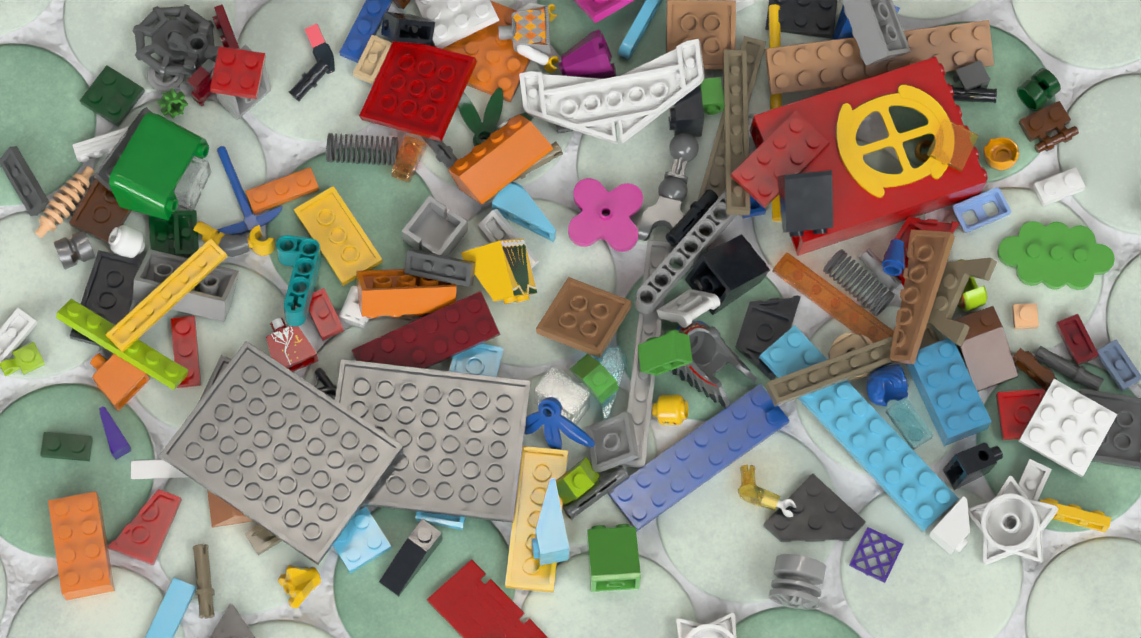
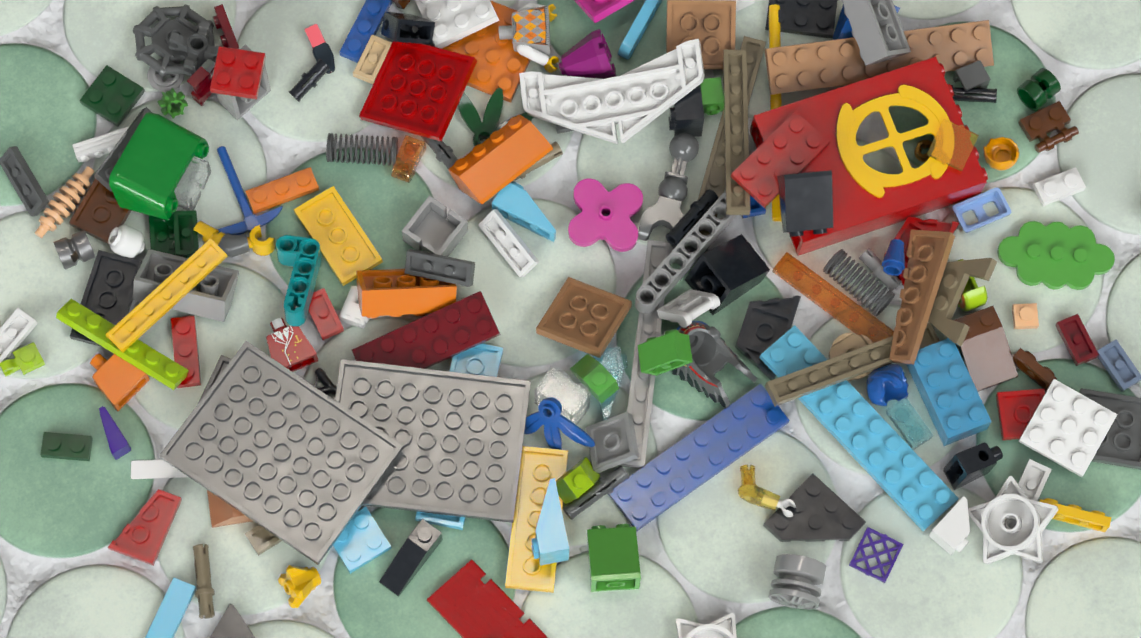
(81, 545): orange brick -> none
(503, 270): yellow slope -> none
(670, 409): yellow head -> none
(1064, 366): dark grey pin -> none

